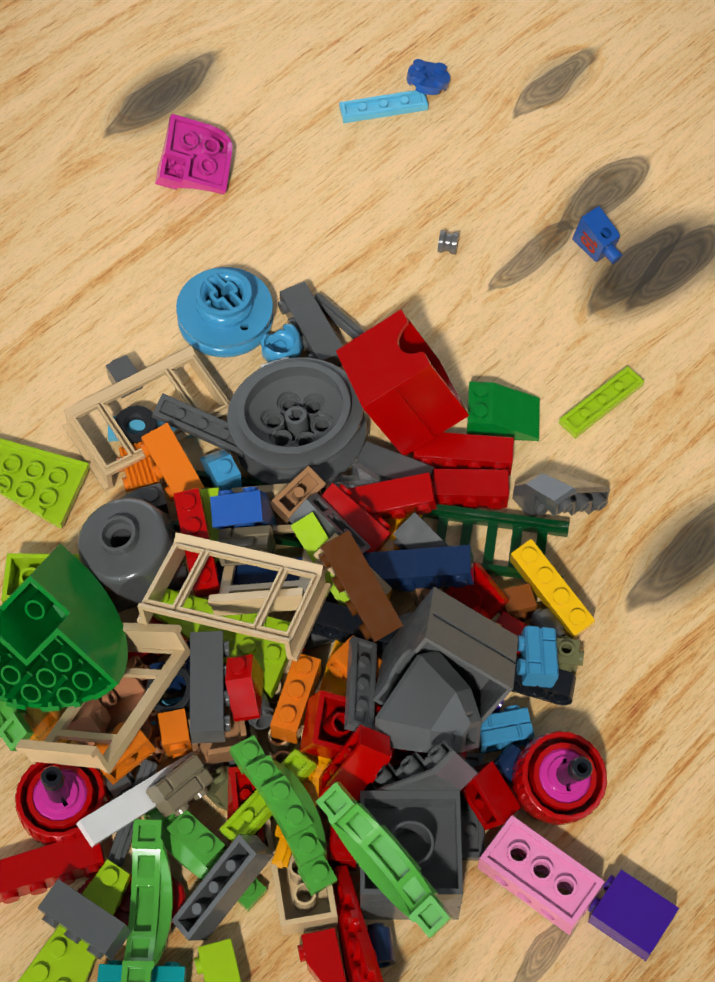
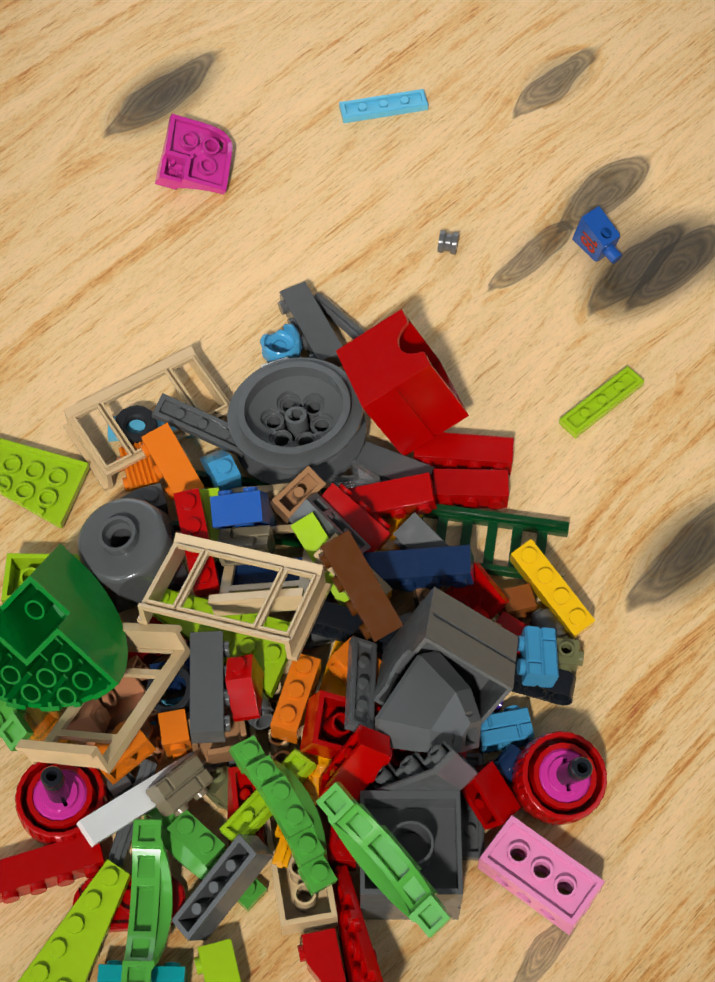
(83, 921): dark grey brick -> none
(119, 370): dark grey brick -> none
(224, 312): dark azure wheel -> none
(382, 943): dark blue brick -> none
(428, 77): blue plate -> none
(502, 412): green slope -> none
(559, 494): dark grey brick -> none
(632, 914): dark purple brick -> none

